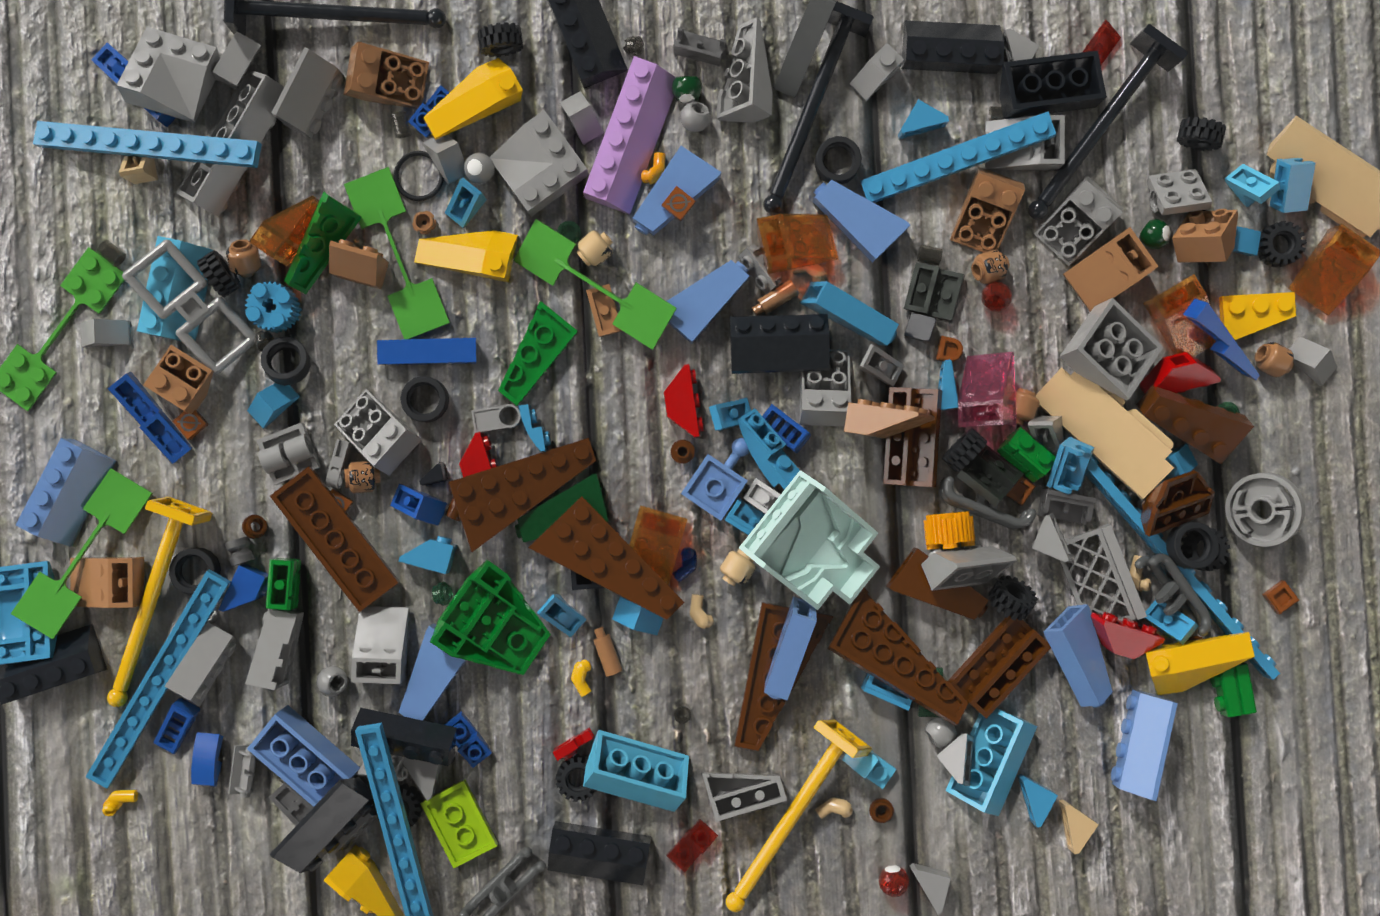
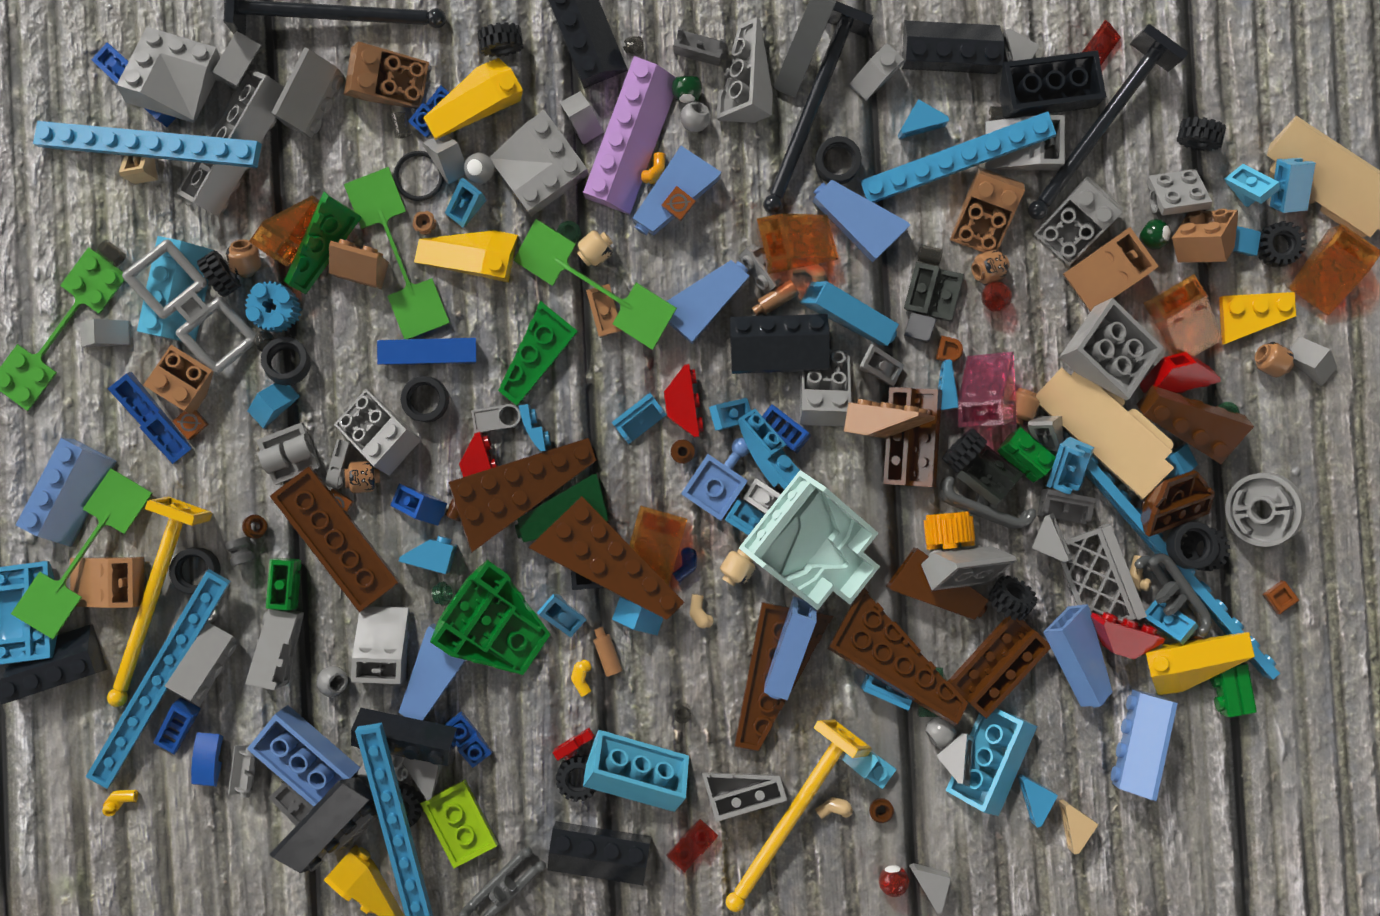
(246, 586): blue slope -> none
(435, 475): black slope -> none
(639, 418): none -> dark azure hinge
(1021, 491): dark orange tile -> none
(1225, 346): blue slope -> none

